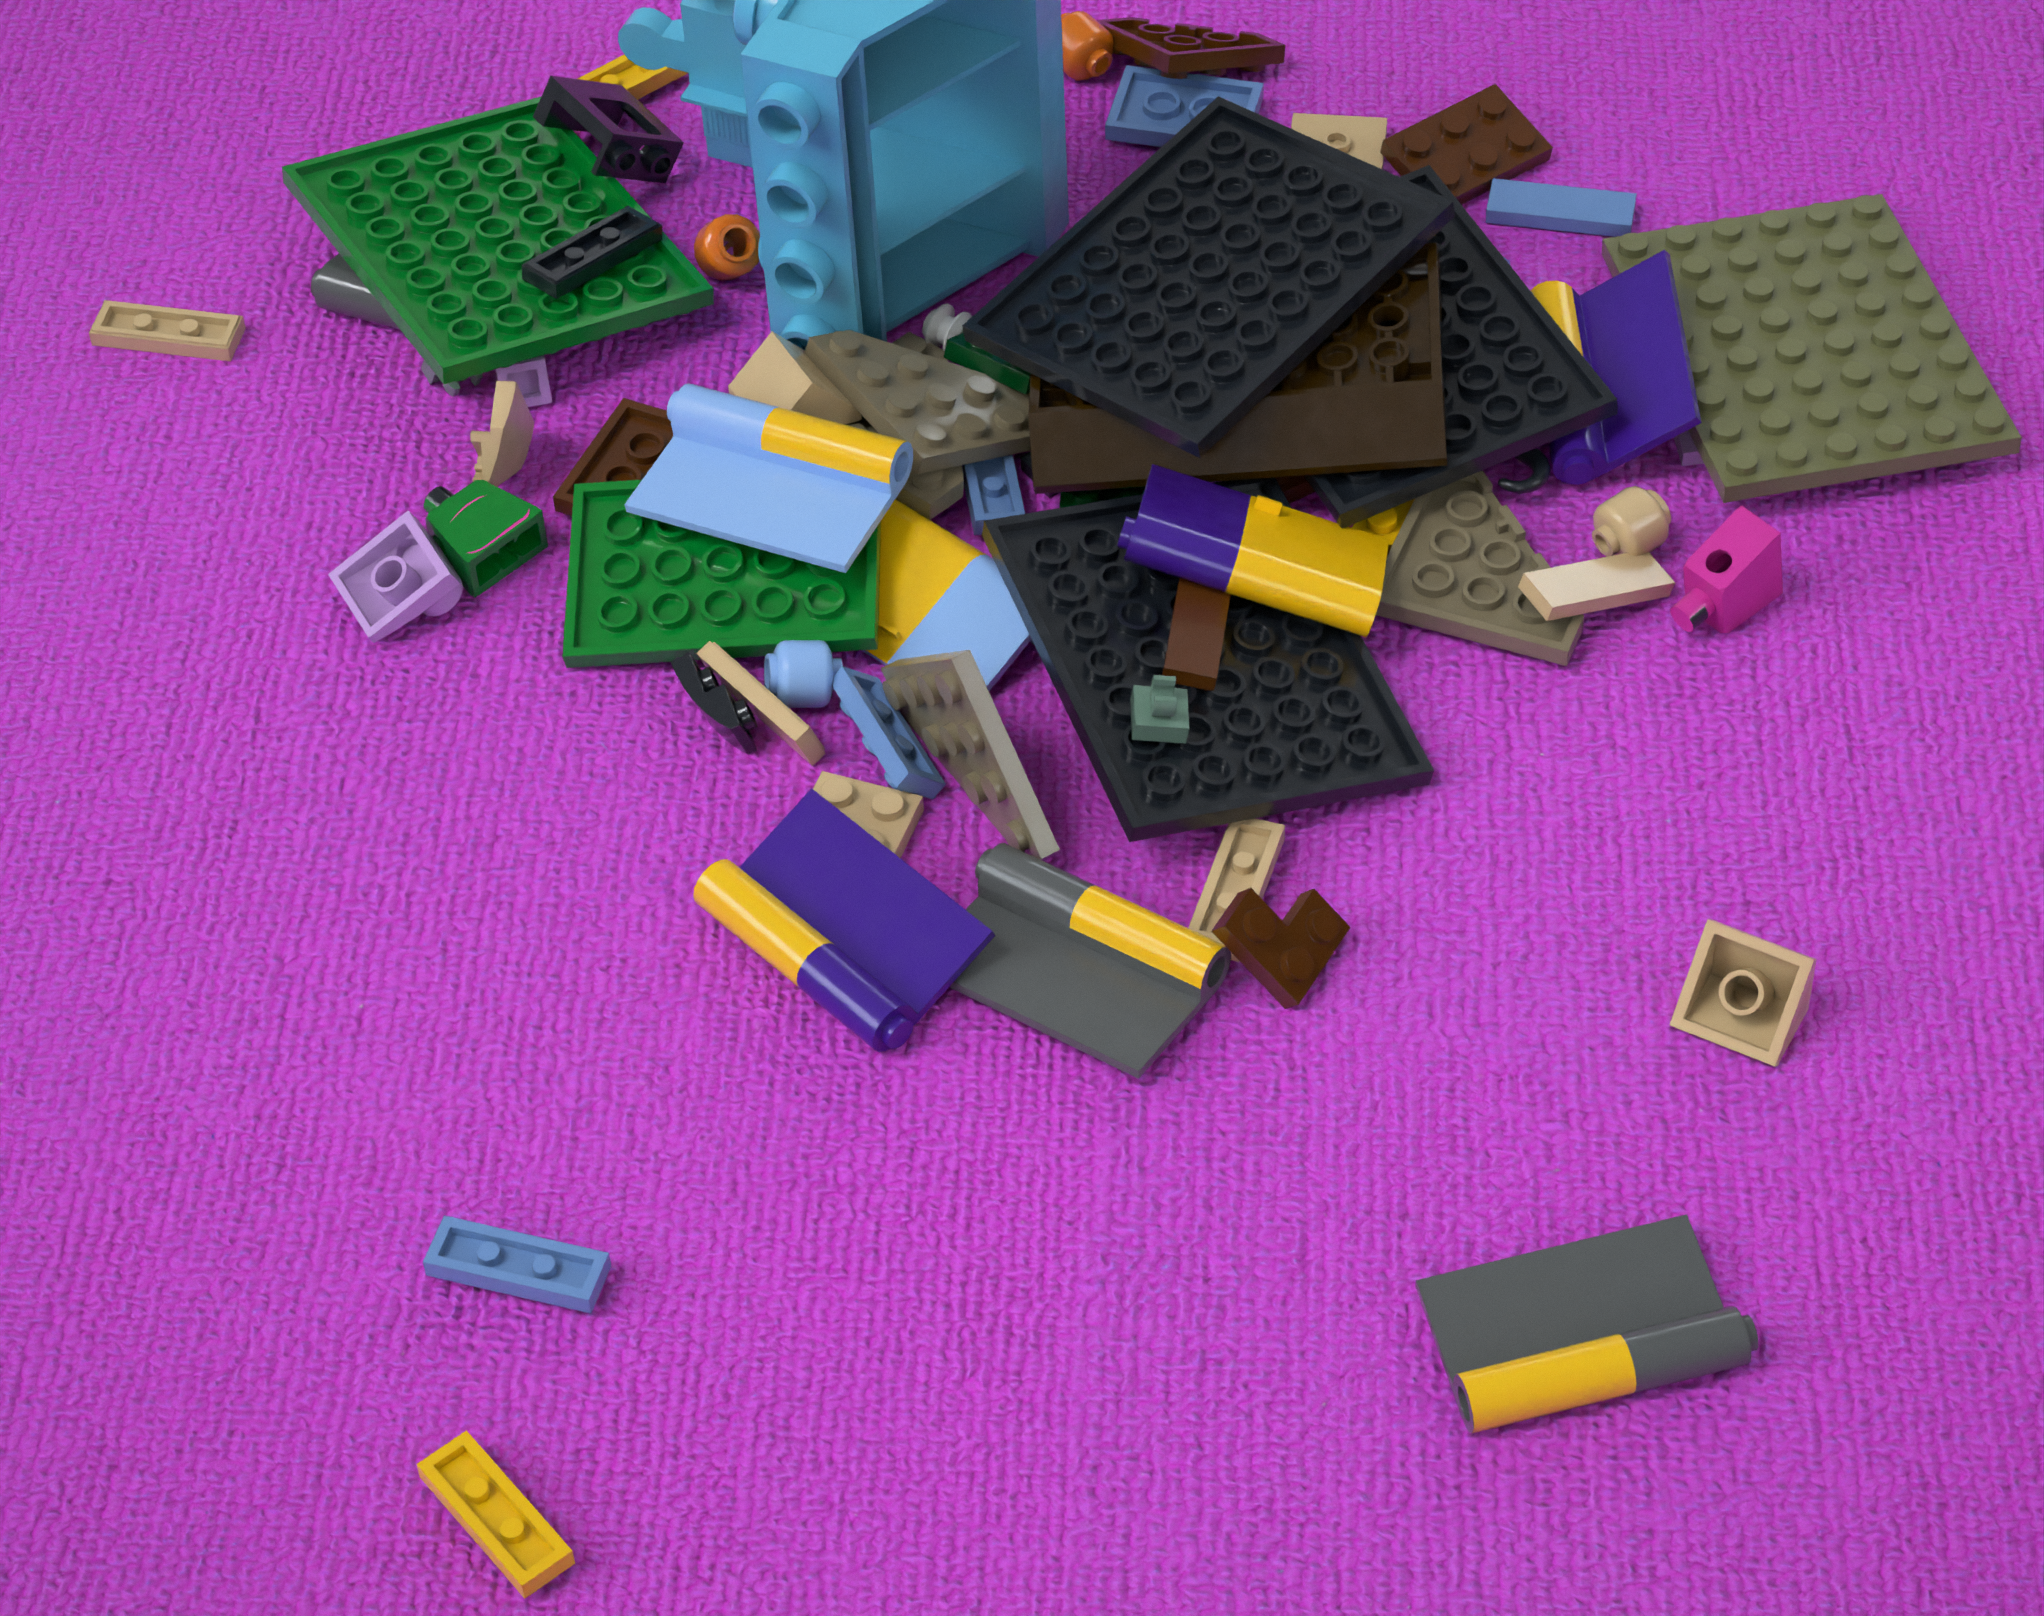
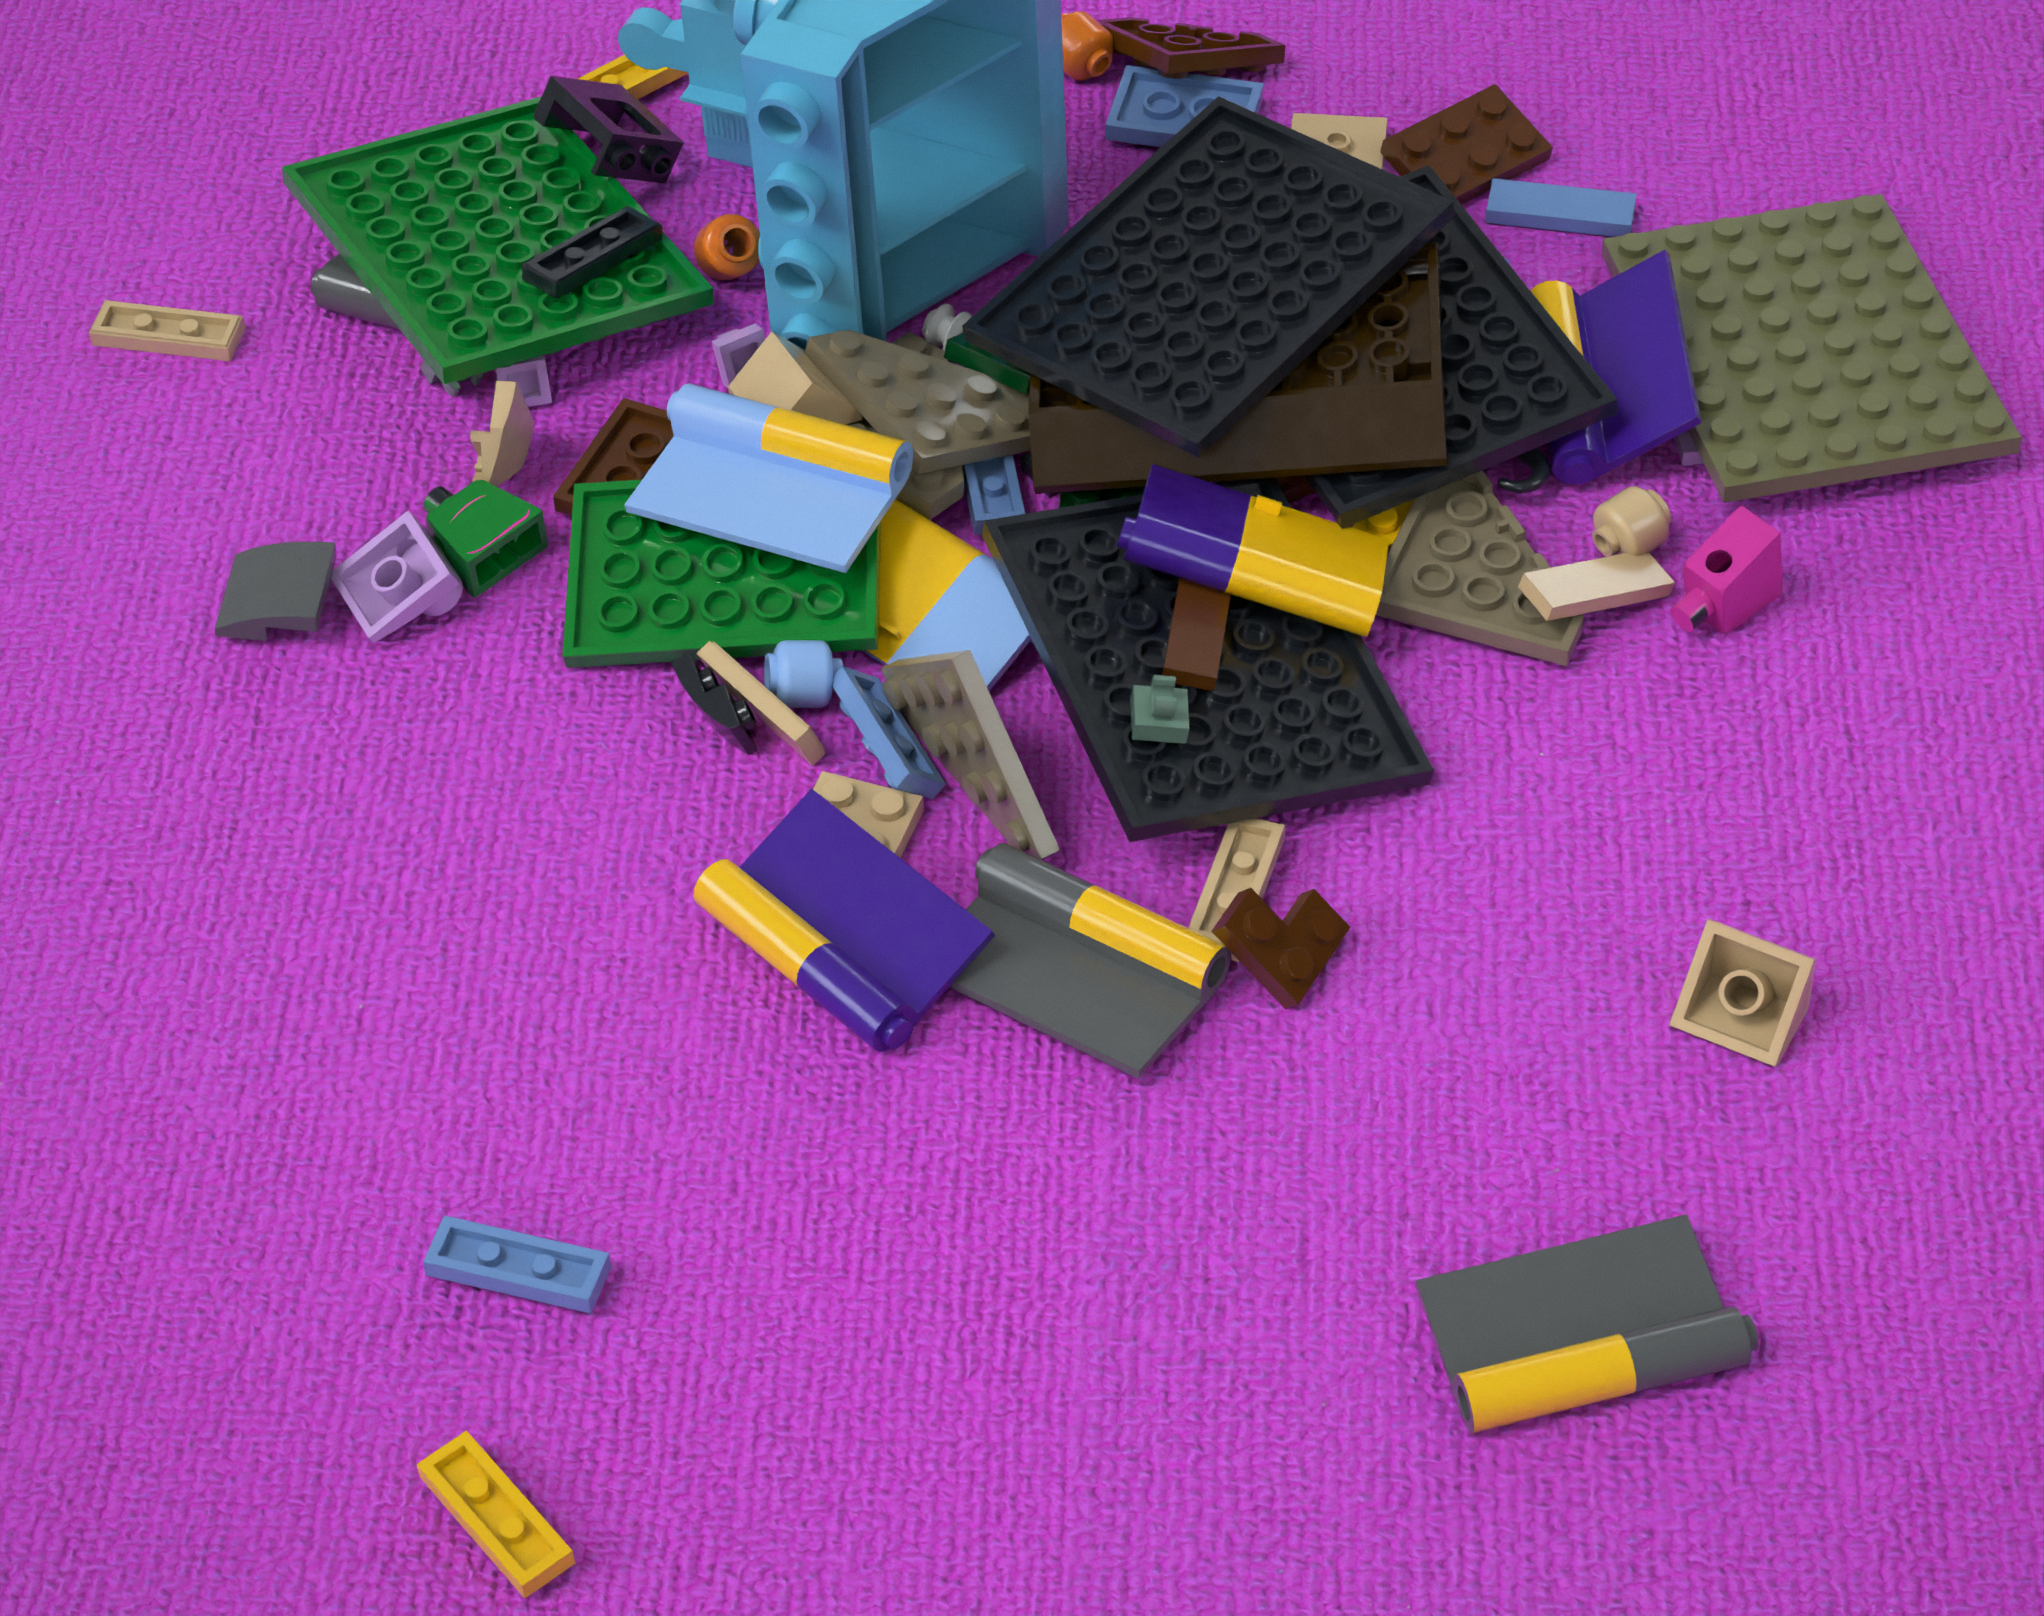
(276, 589): none -> dark grey slope
(735, 349): none -> lavender tile

